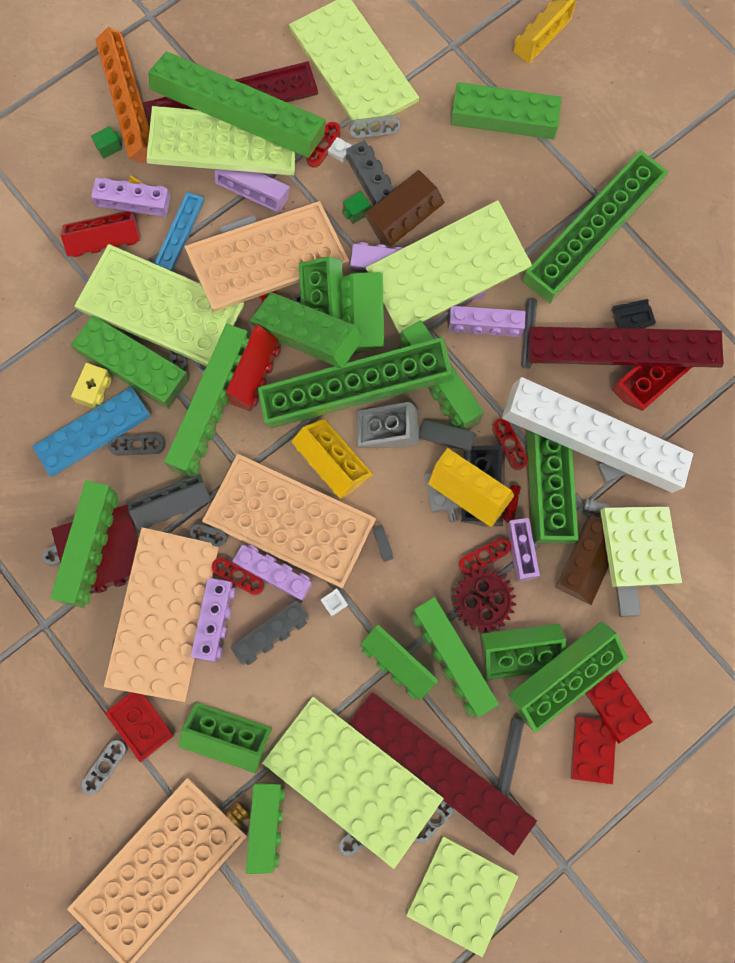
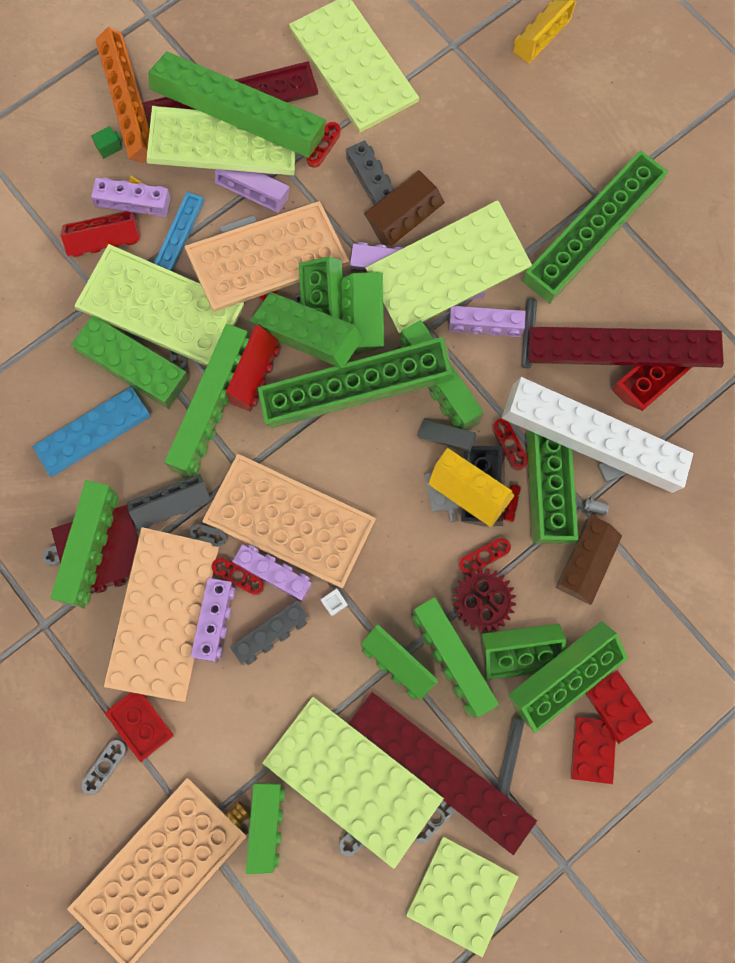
(91, 376): light yellow brick -> none
(142, 451): dark grey beam -> none
(224, 737): bright green slope -> none
(331, 458): yellow slope -> none
(338, 149): white plate -> none
(355, 207): green brick -> none
(382, 543): dark grey beam -> none
(387, 120): light grey beam -> none
(388, 426): light grey slope -> none
(506, 110): bright green brick -> none
(522, 550): lavender brick -> none
(628, 601): light grey tile -> none
(634, 315): black plate -> none
(640, 546): yellowish green plate -> none

